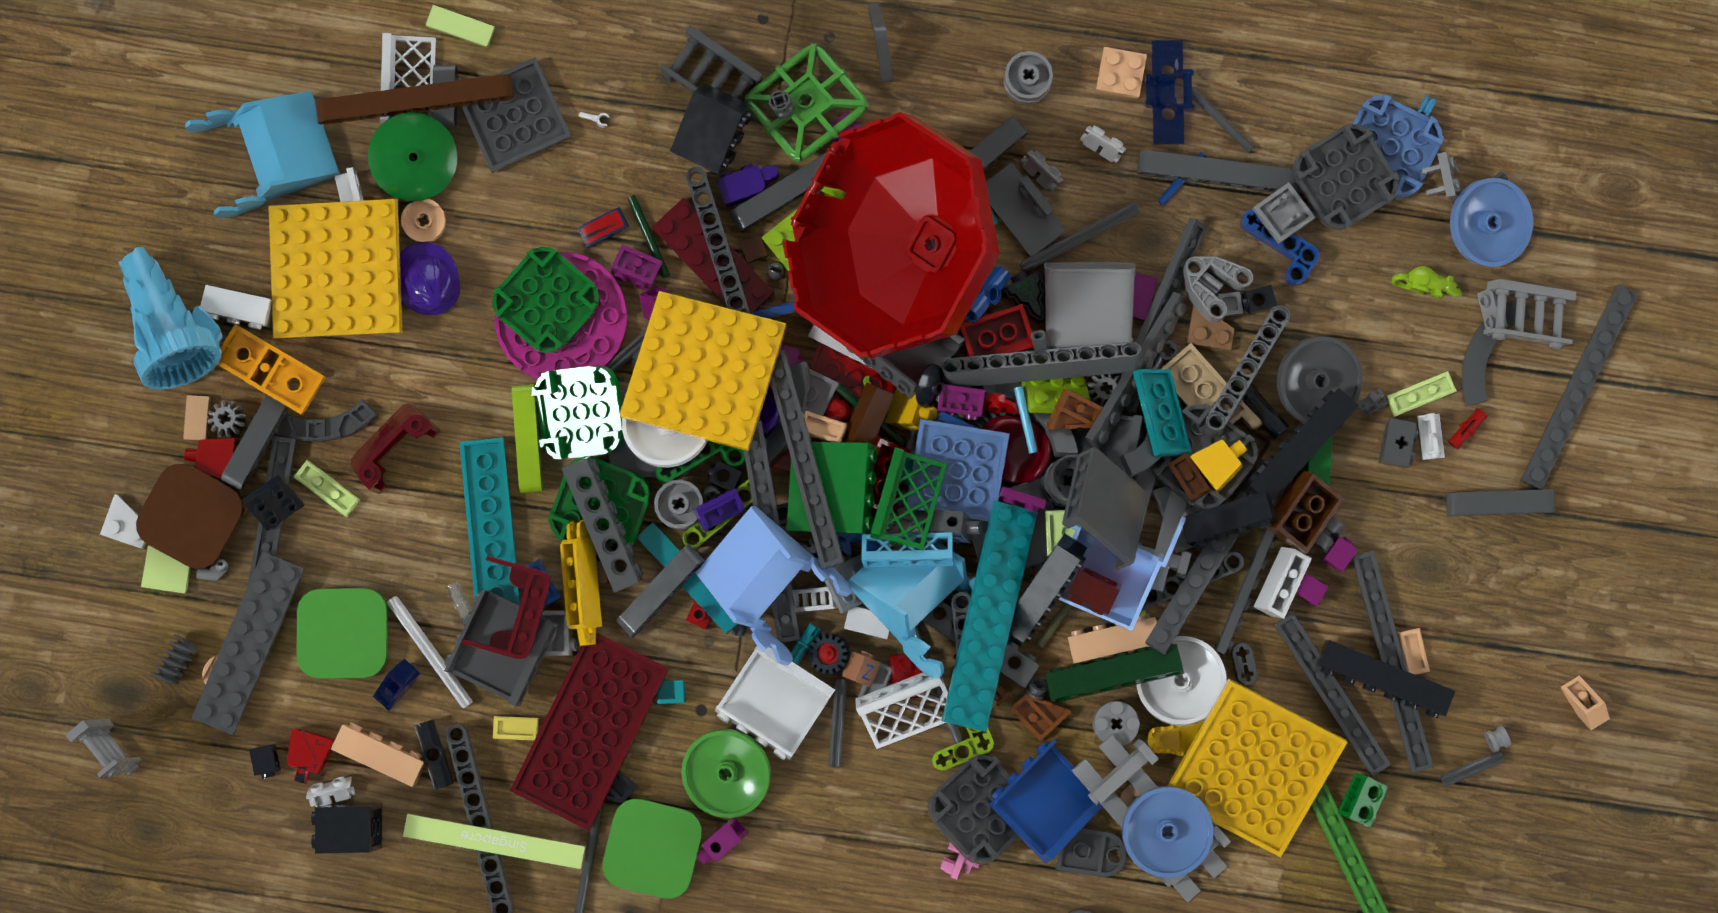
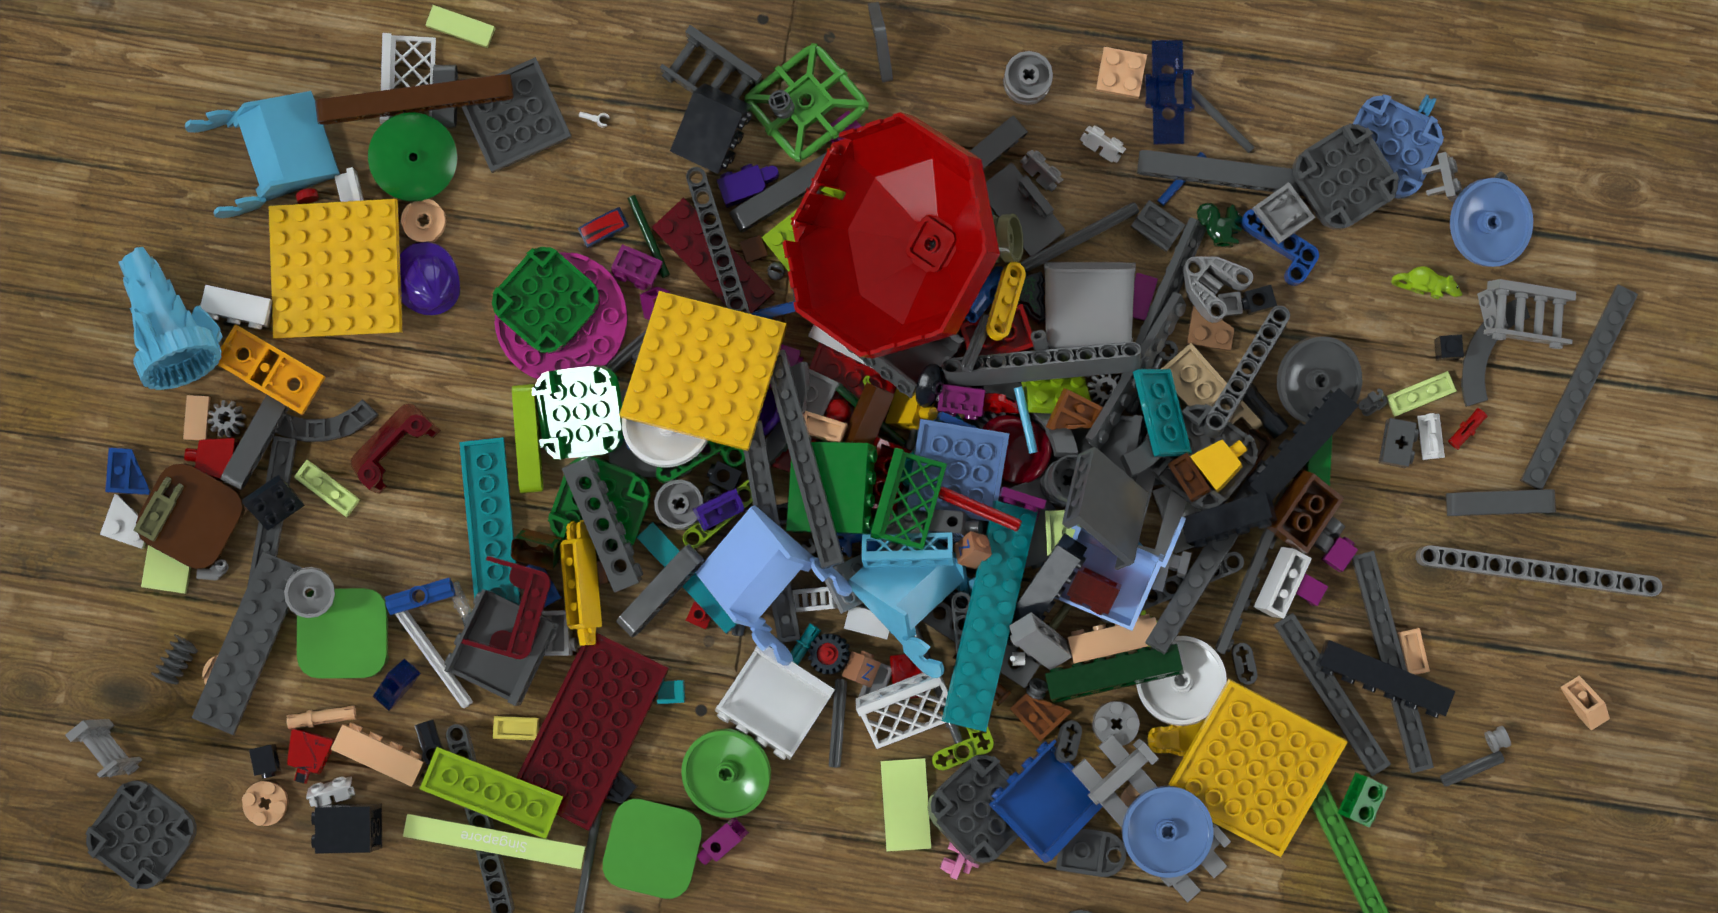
(124, 473): none -> blue wing
(141, 834): none -> dark grey tile
(158, 511): none -> olive hinge
(277, 808): none -> light nougat plate
(307, 196): none -> red tile
(321, 598): none -> light grey wheel
(326, 716): none -> light nougat pin
(407, 600): none -> blue piece
(491, 792): none -> lime plate
(533, 555): none -> reddish brown piece
(905, 804): none -> yellowish green tile
(972, 549): none -> nougat brick
(975, 345): none -> dark grey axle
(979, 509): none -> red axle
(1005, 301): none -> yellow plate
(1009, 238): none -> olive wheel
(1018, 658): none -> white hand
(1040, 641): none -> light grey brick
(1063, 740): none -> dark grey beam
(1157, 226): none -> dark grey plate
(1220, 228): none -> dark green animal
(1449, 347): none -> black brick
(1549, 571): none -> light grey beam

